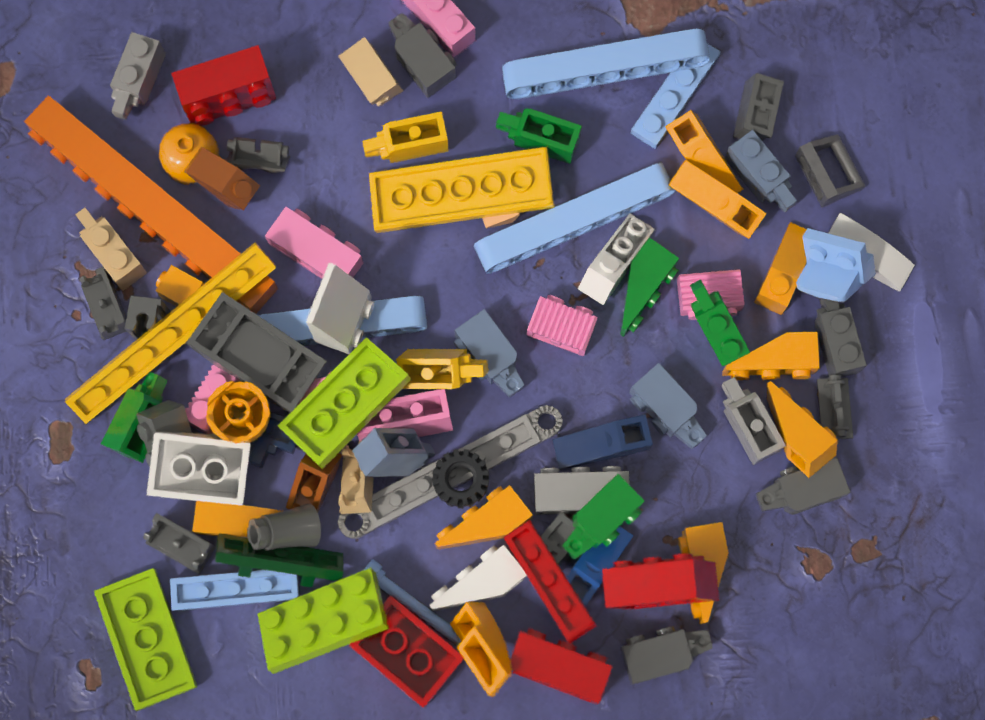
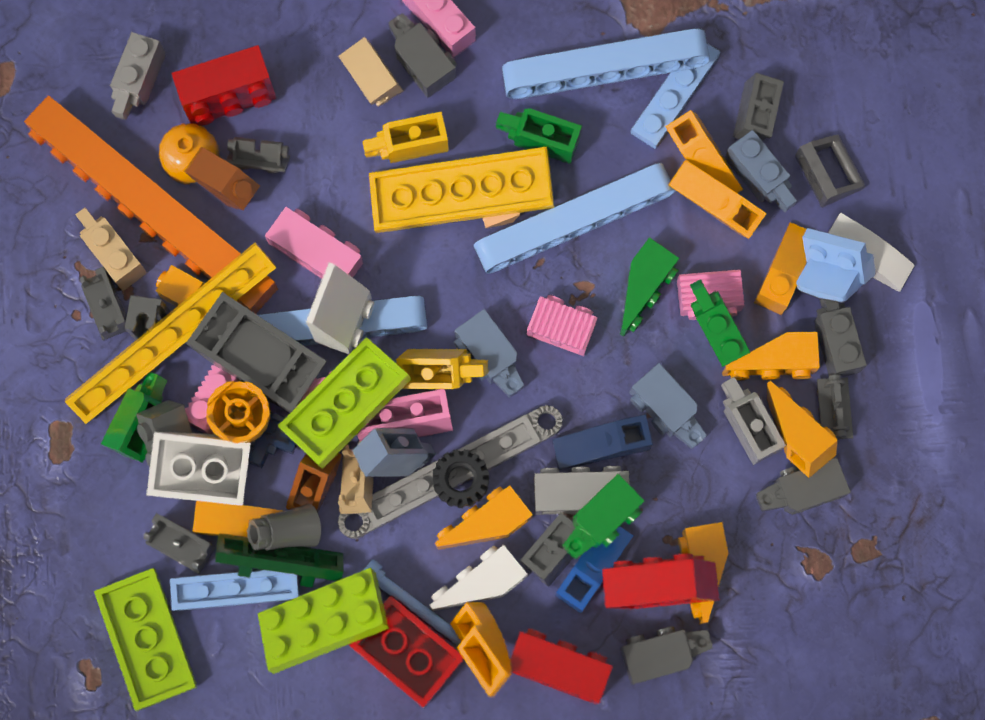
(550, 581): red tile -> none
(615, 259): white slope -> none

